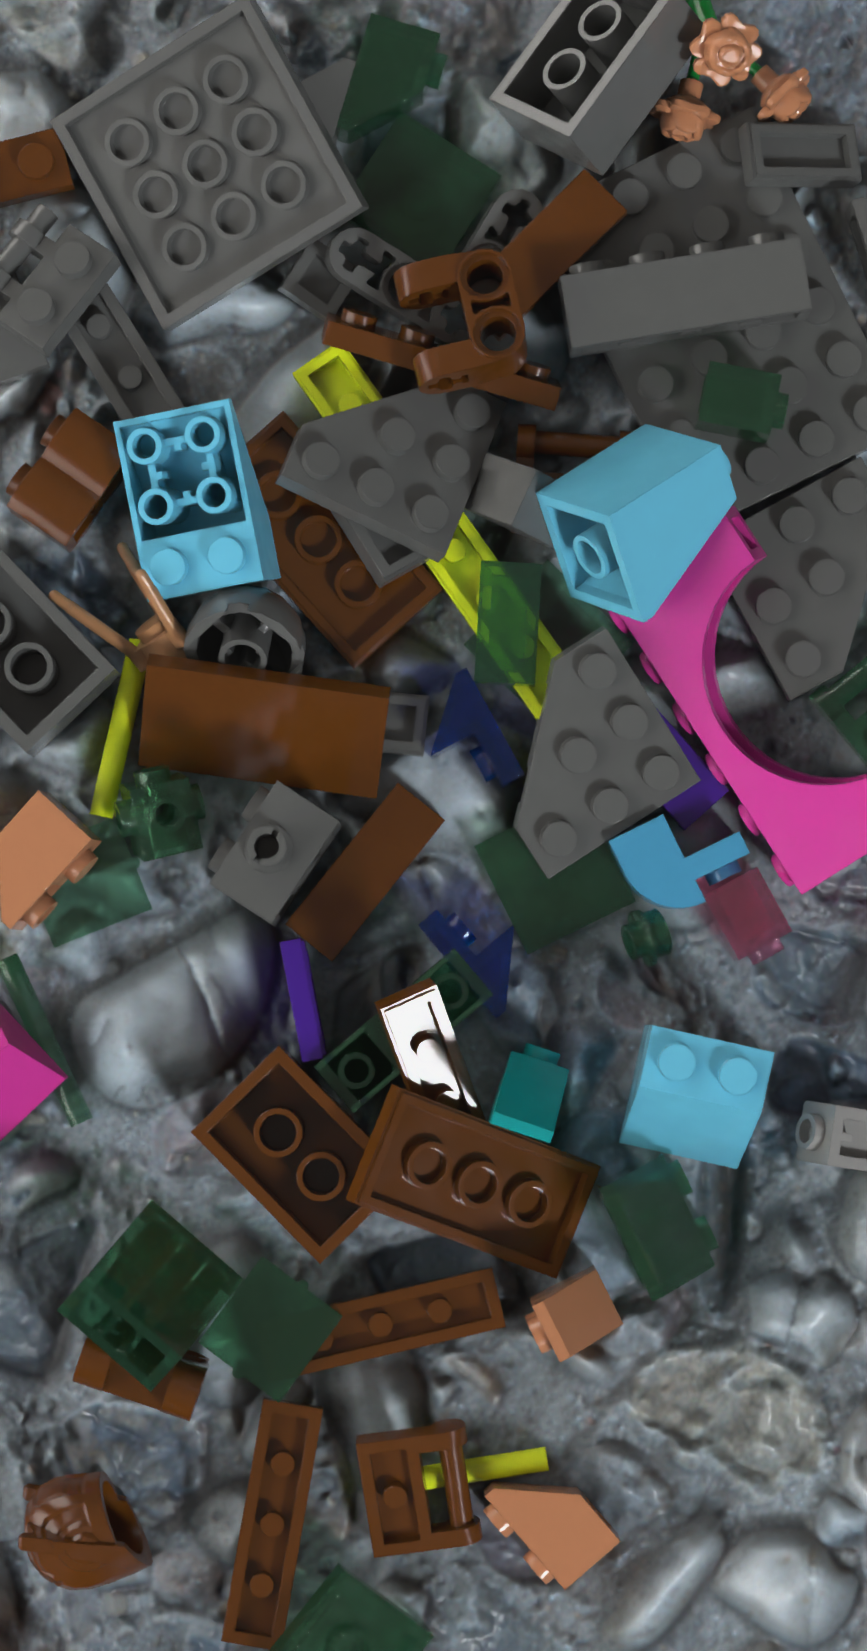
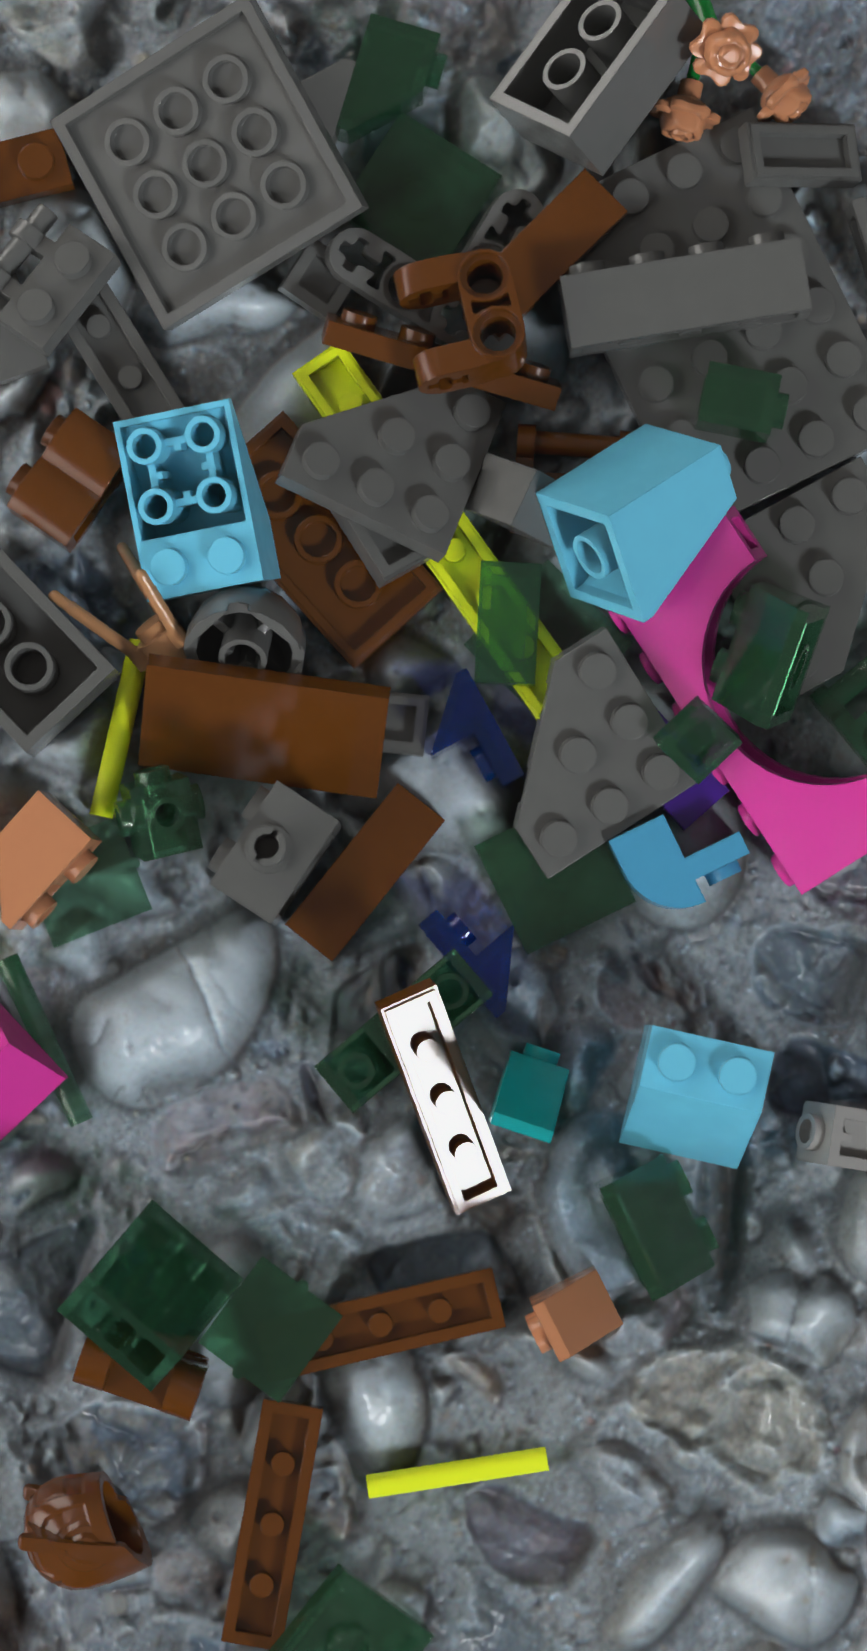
(291, 1151): reddish brown brick -> none
(303, 999): dark purple tile -> none
(398, 1491): reddish brown plate -> none
(473, 1182): reddish brown tile -> none
(556, 1525): nougat slope -> none
(646, 936): clear green plate -> none
(697, 739): none -> clear green plate
(747, 917): clear pink brick -> none
(768, 653): none -> clear green slope

